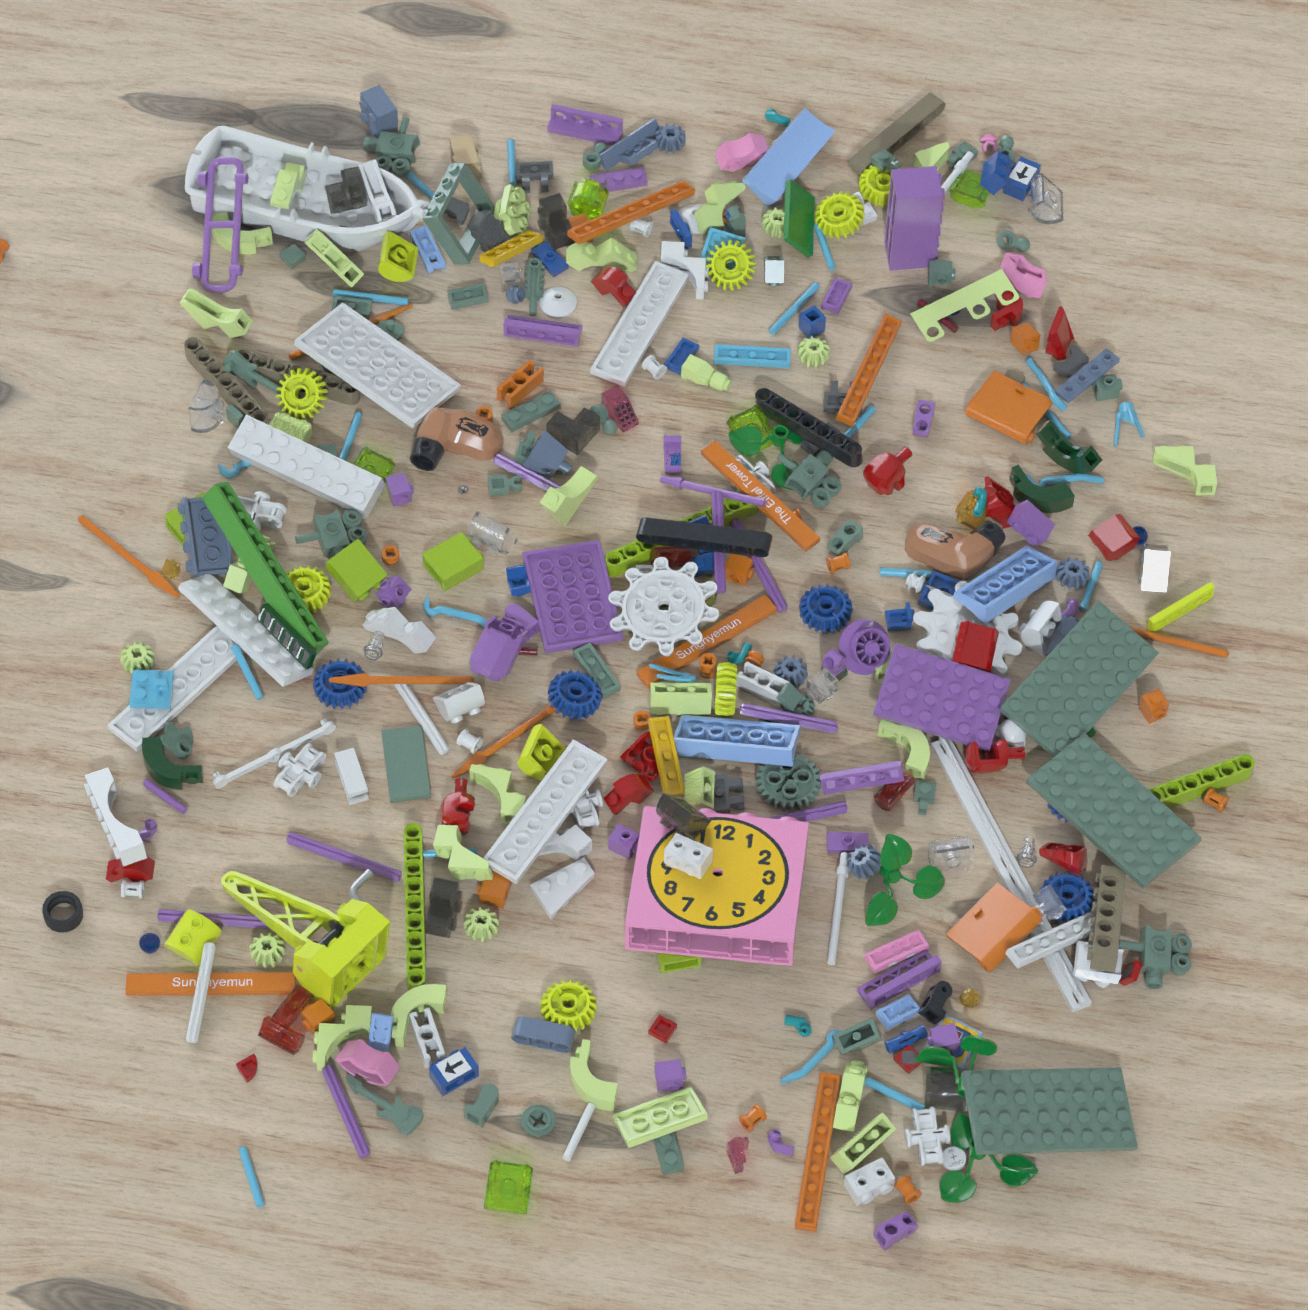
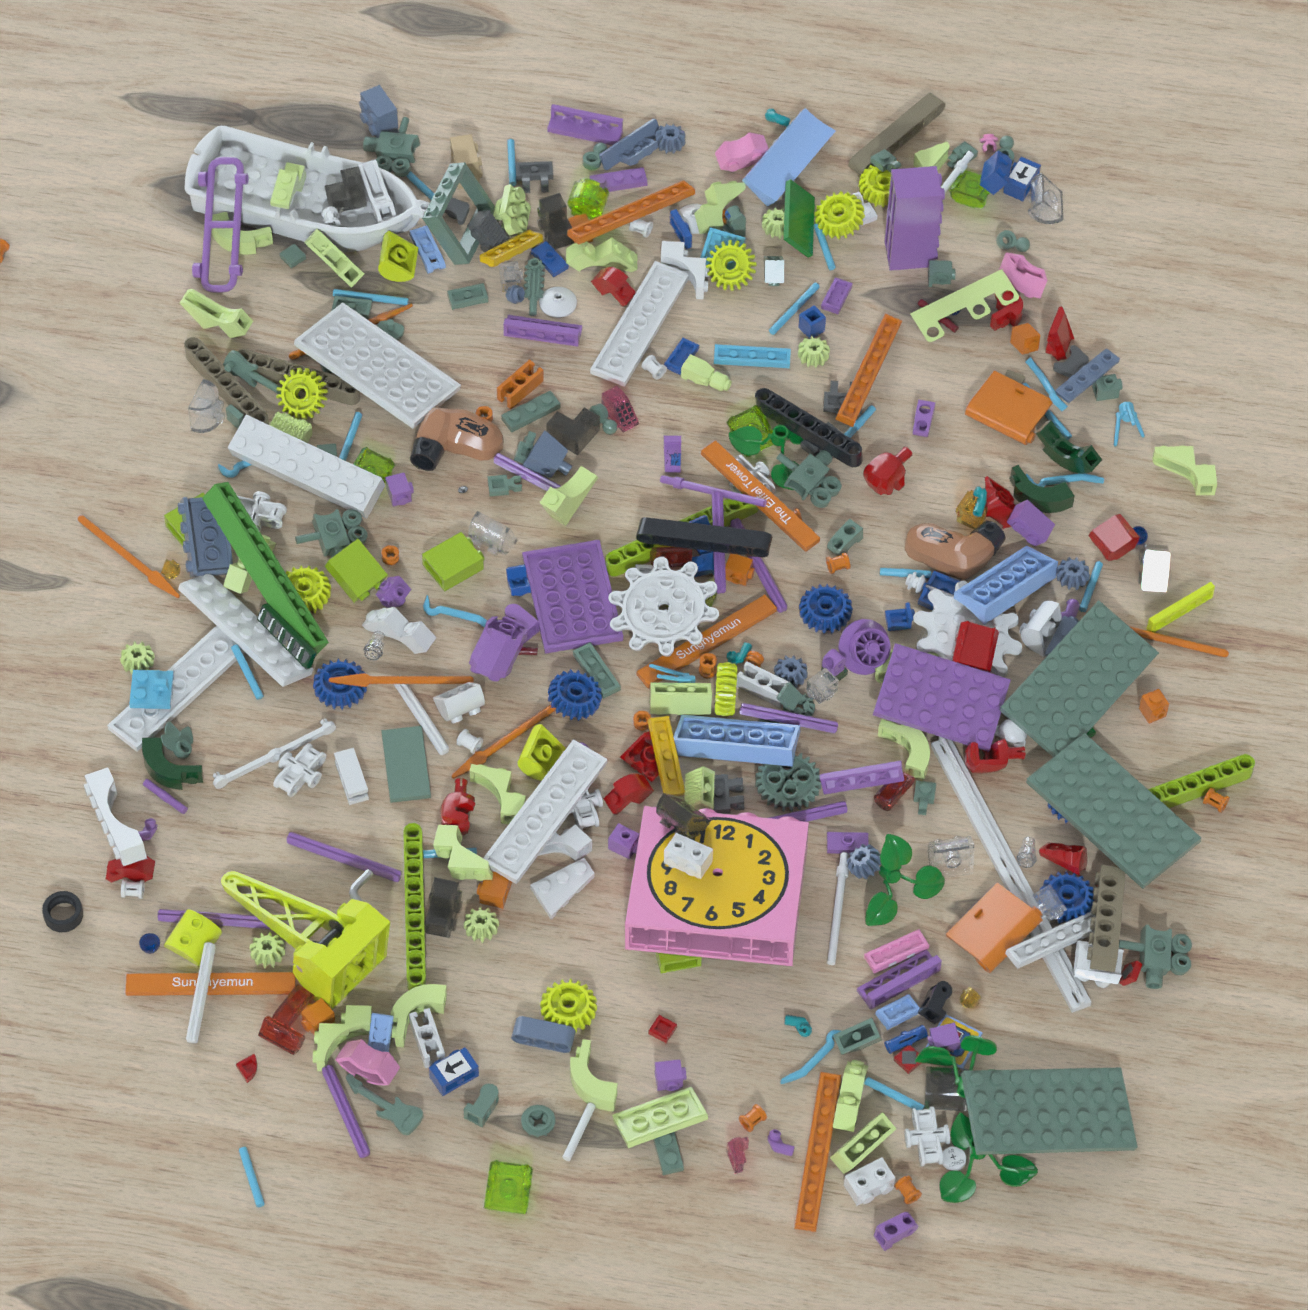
(330, 216): none -> white bush

